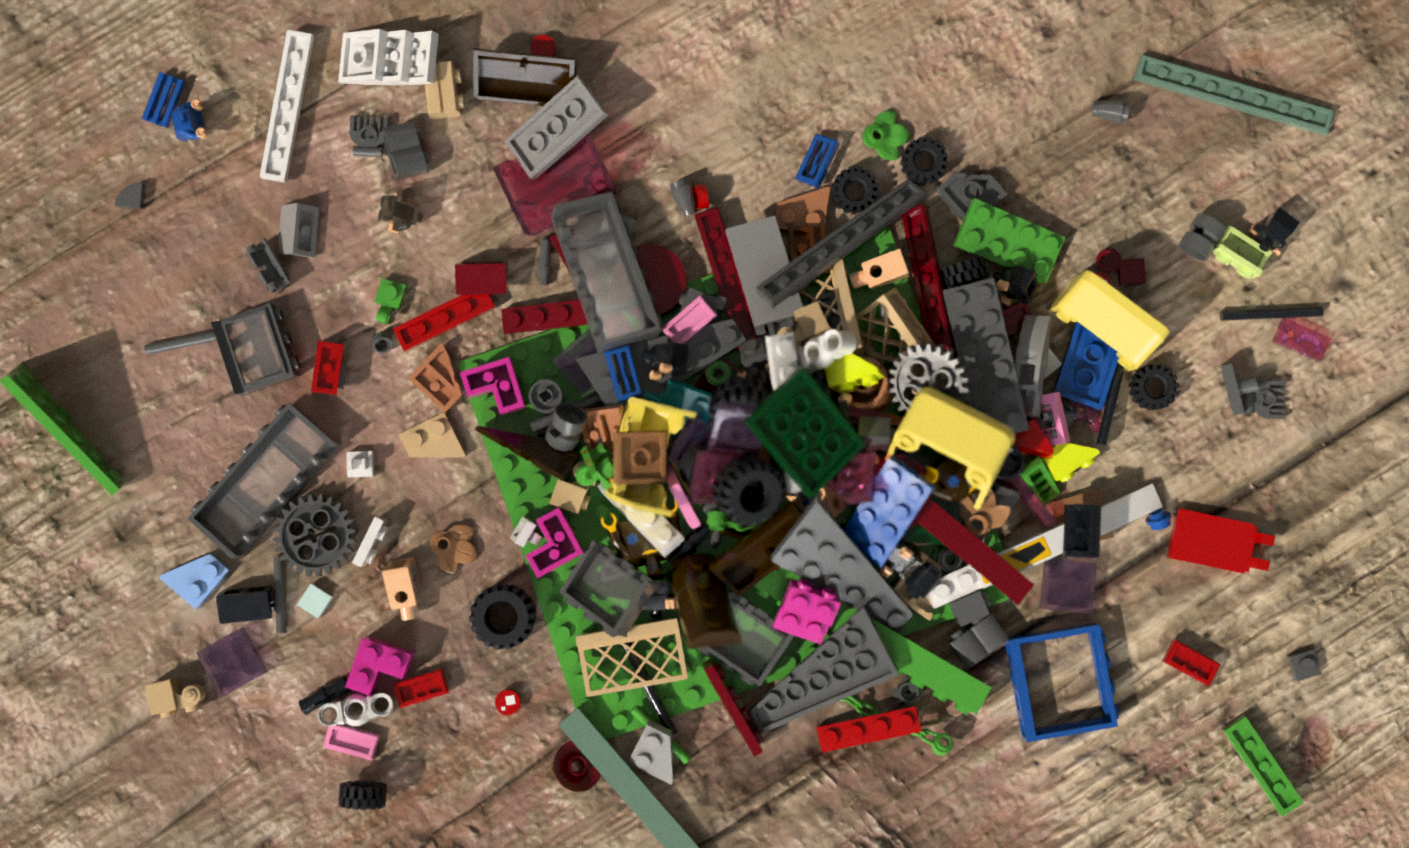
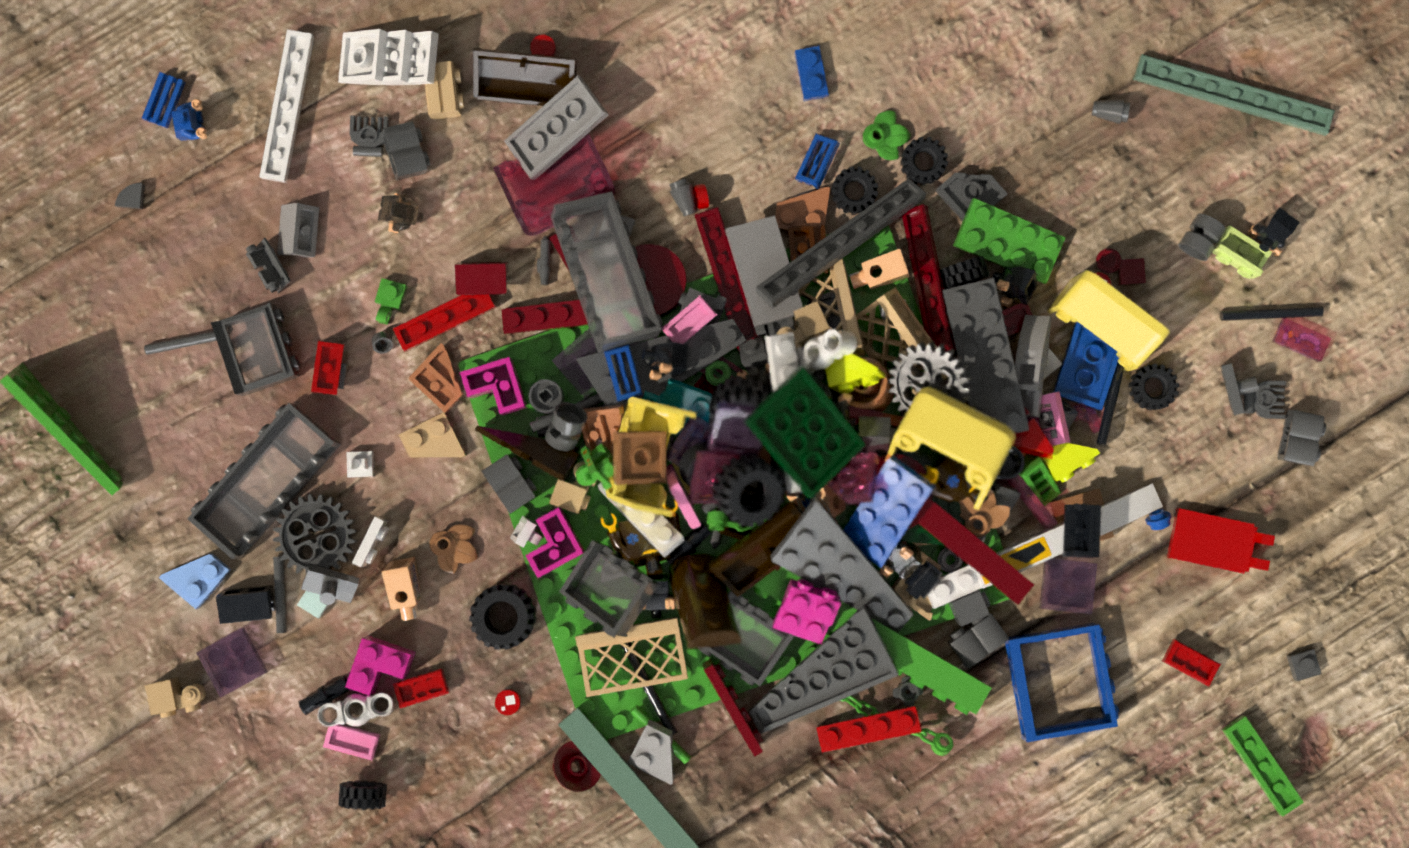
(329, 584): none -> tile
(510, 483): none -> dark grey brick
(811, 73): none -> blue plate
(1301, 438): none -> dark grey brick

